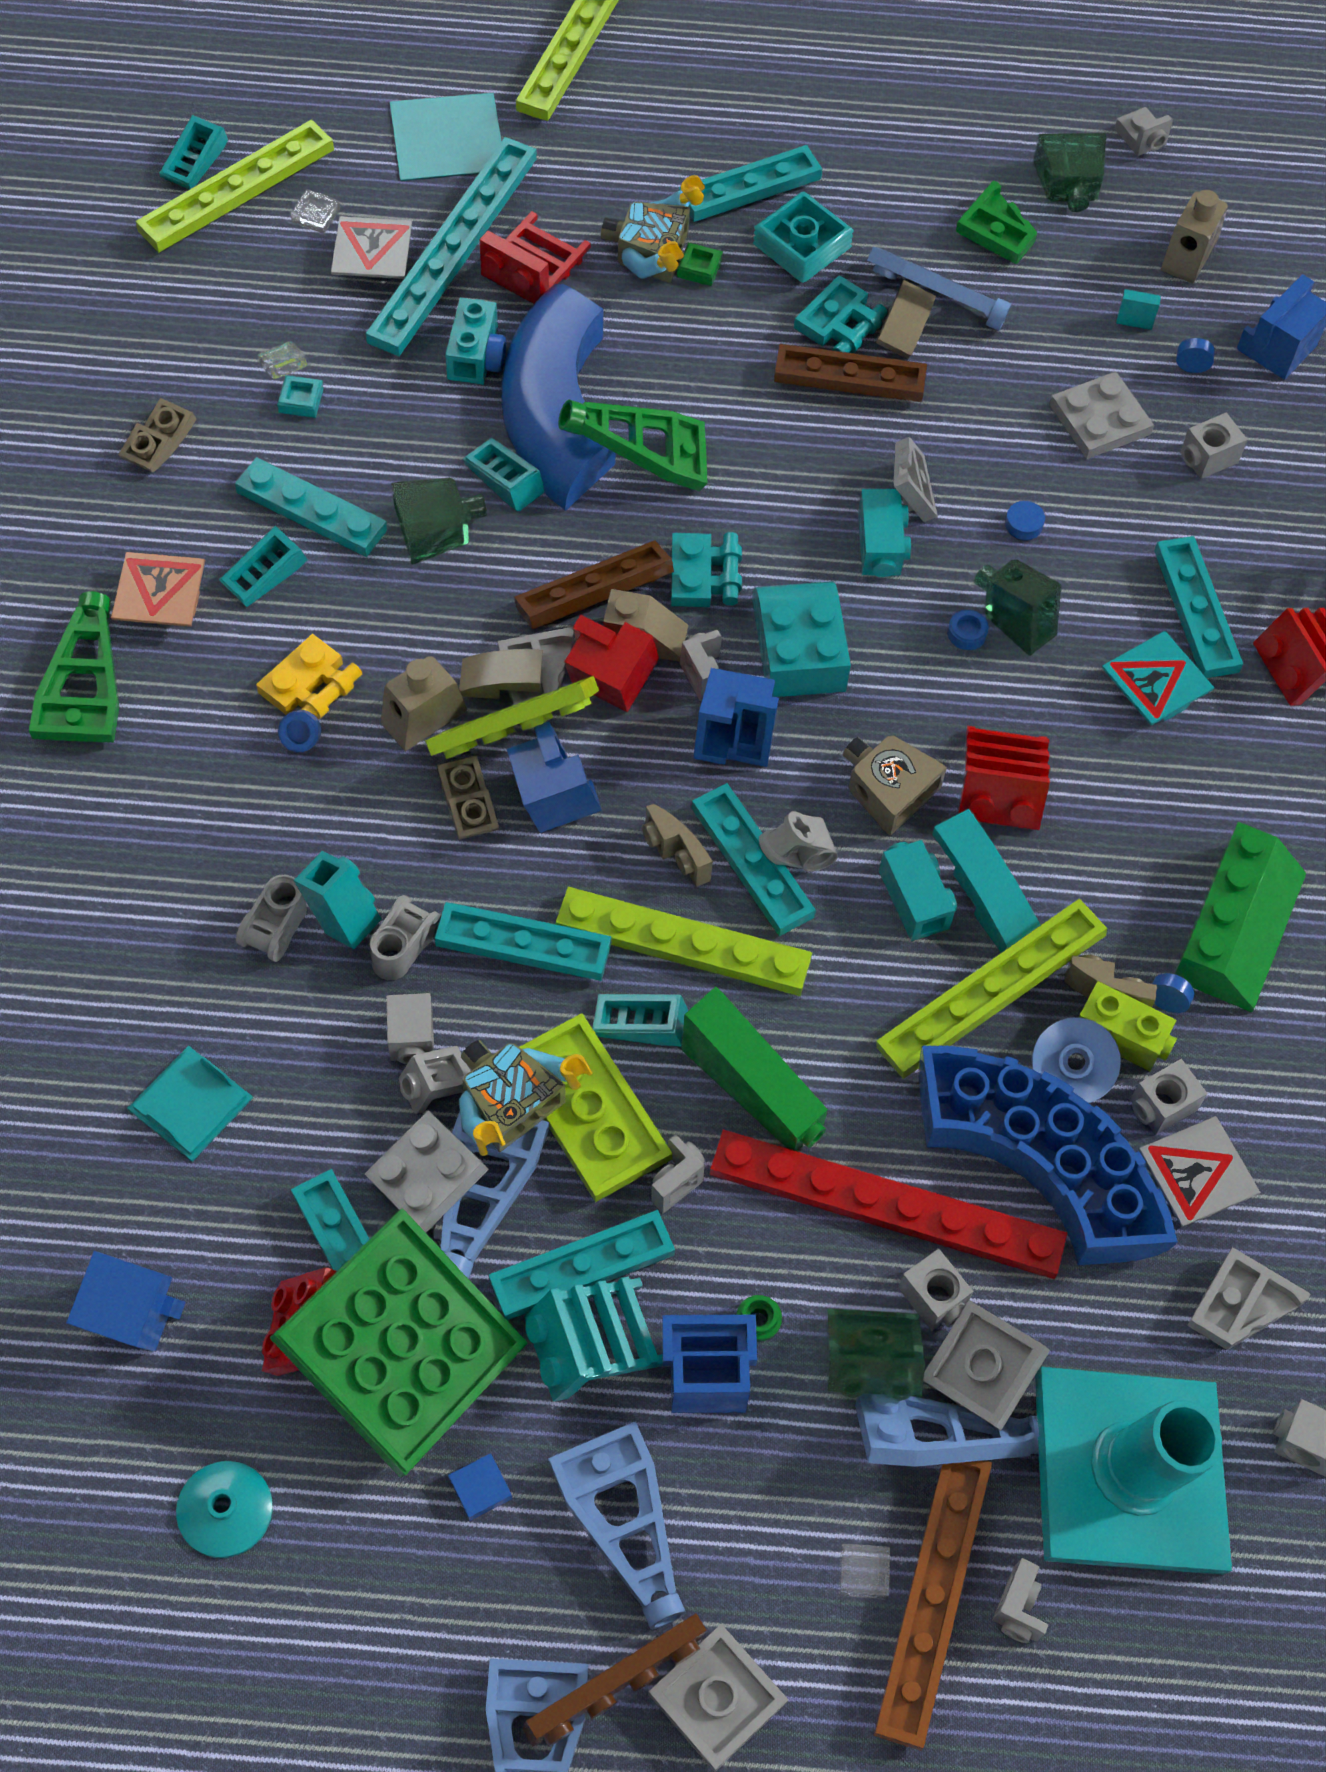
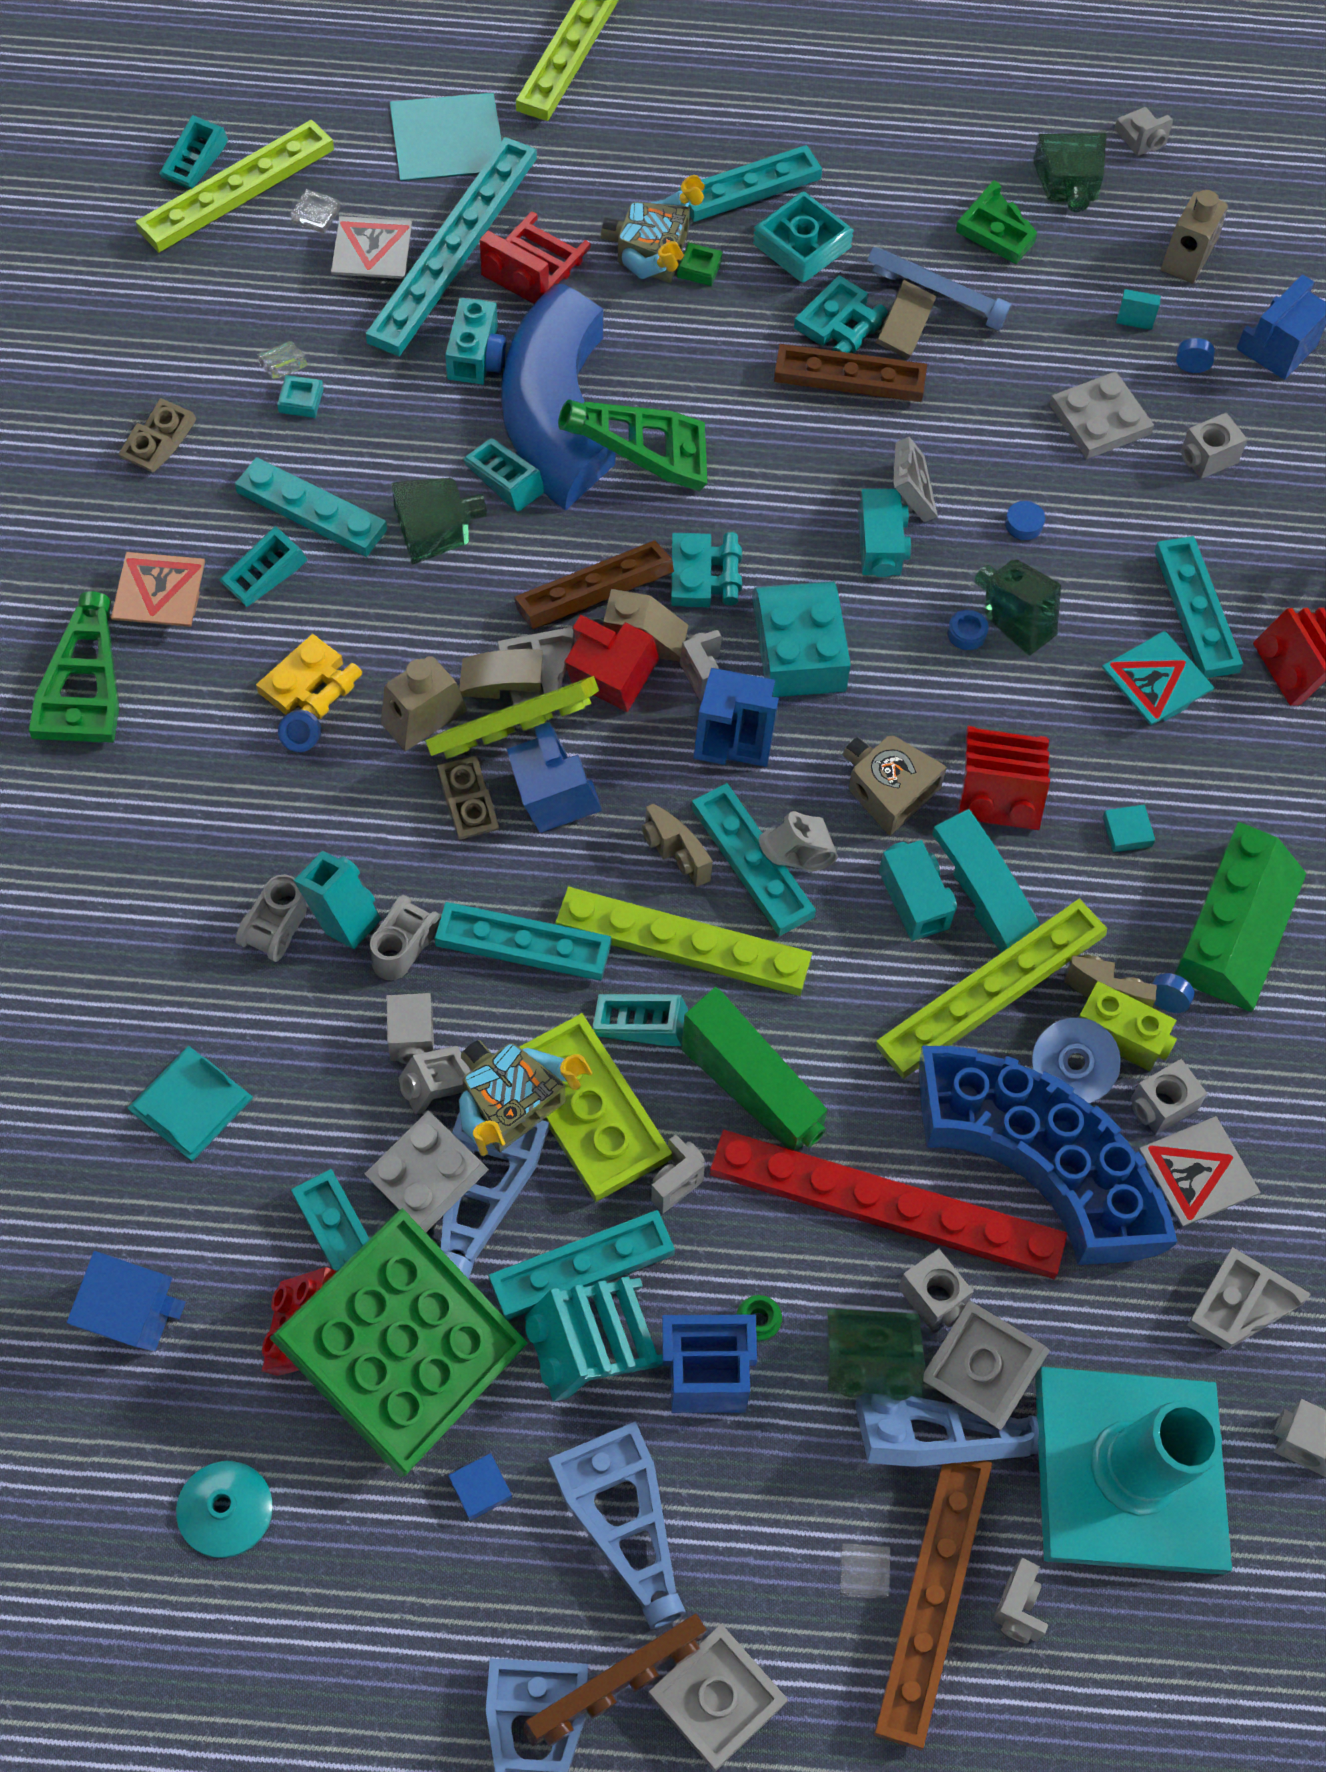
(1128, 828): none -> teal tile

